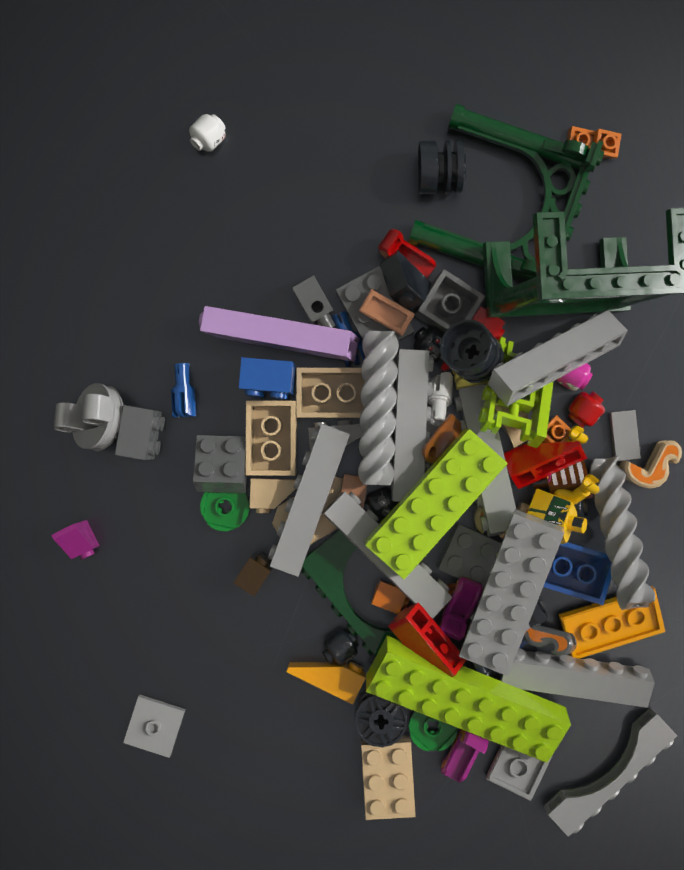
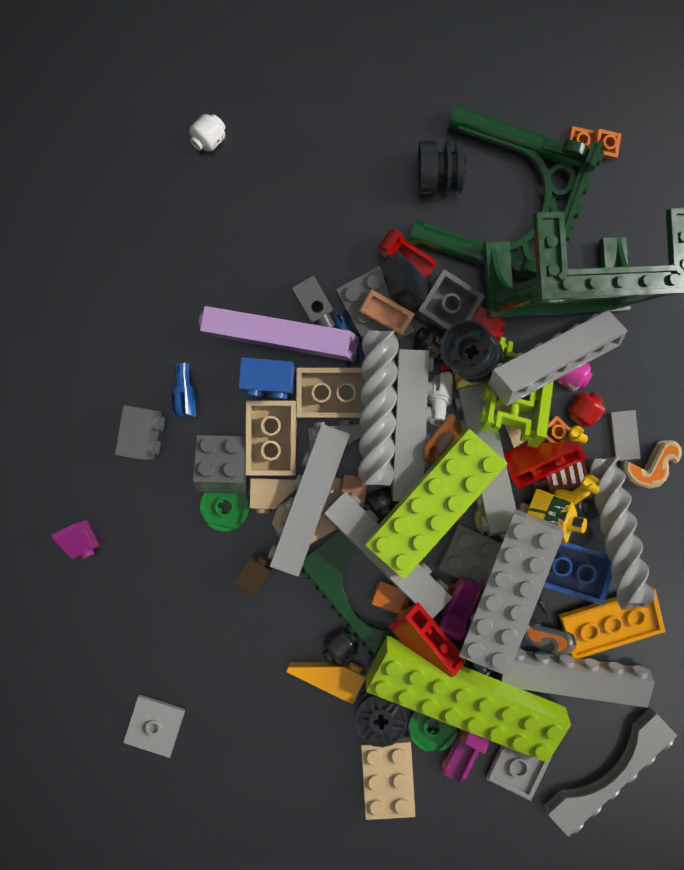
(96, 406): light grey piece -> none

